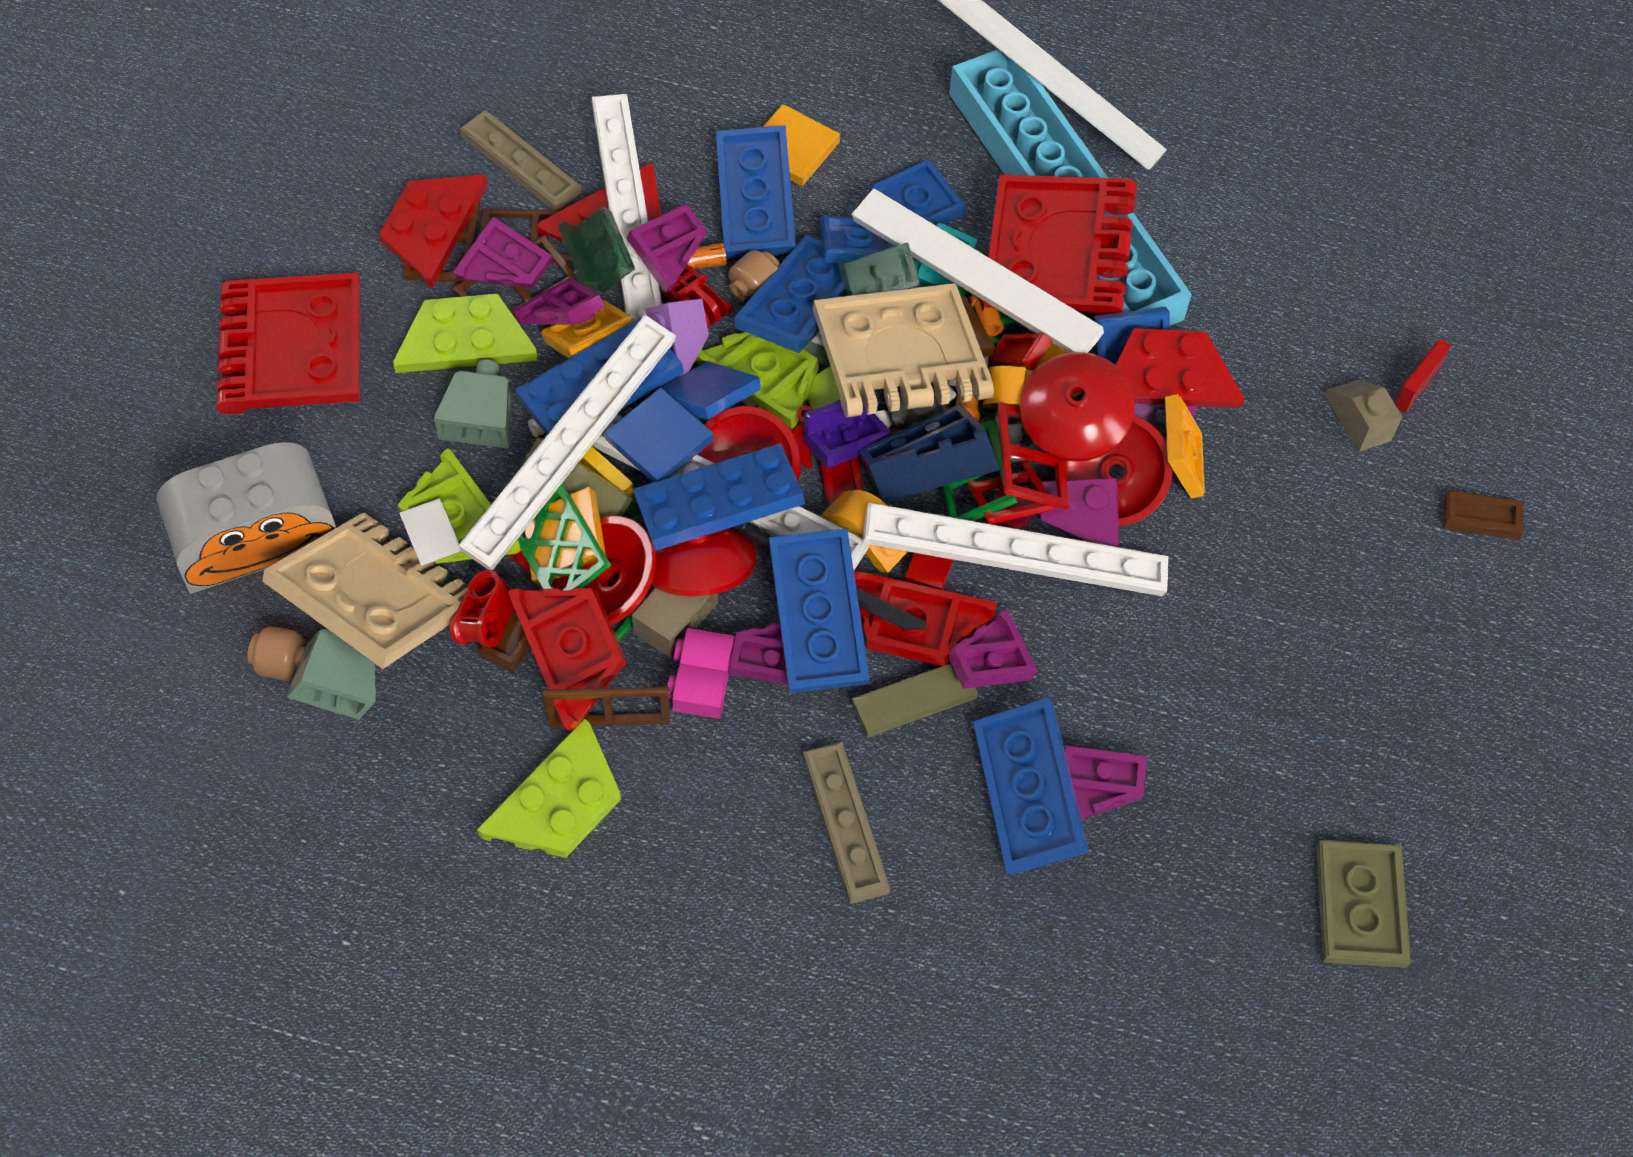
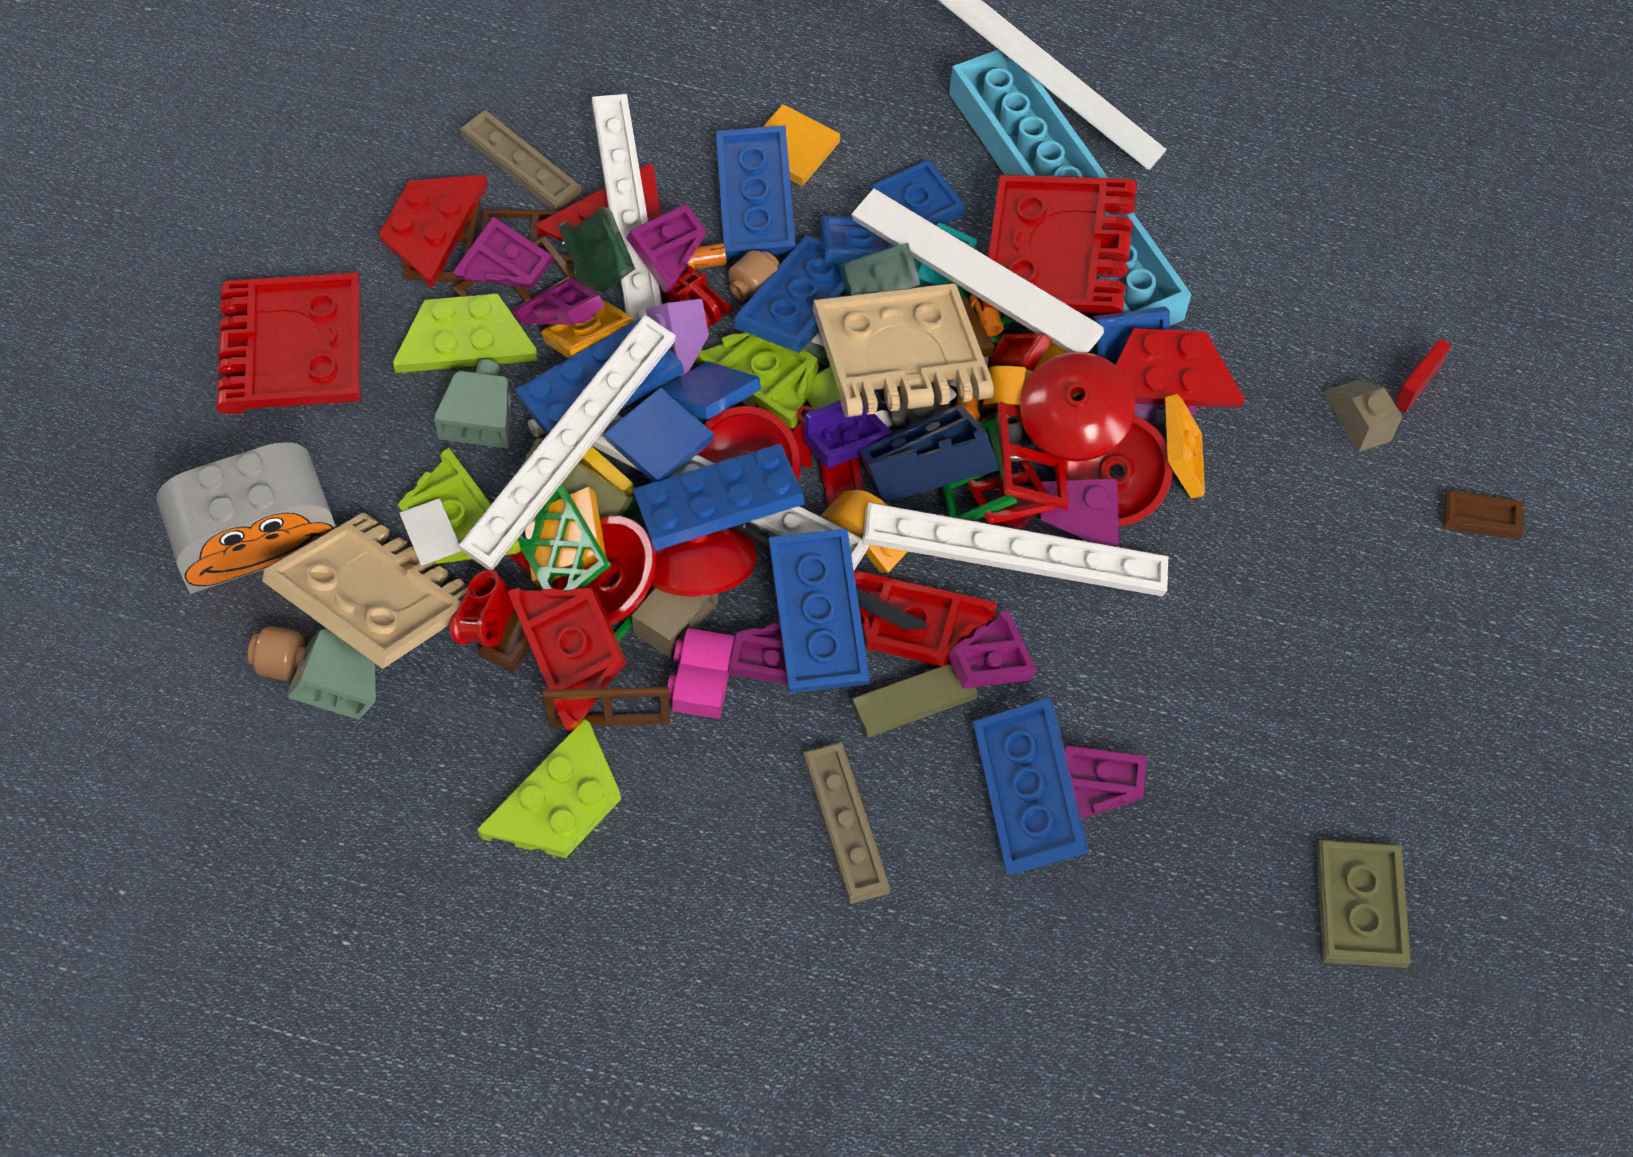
(928, 570): red tile -> none

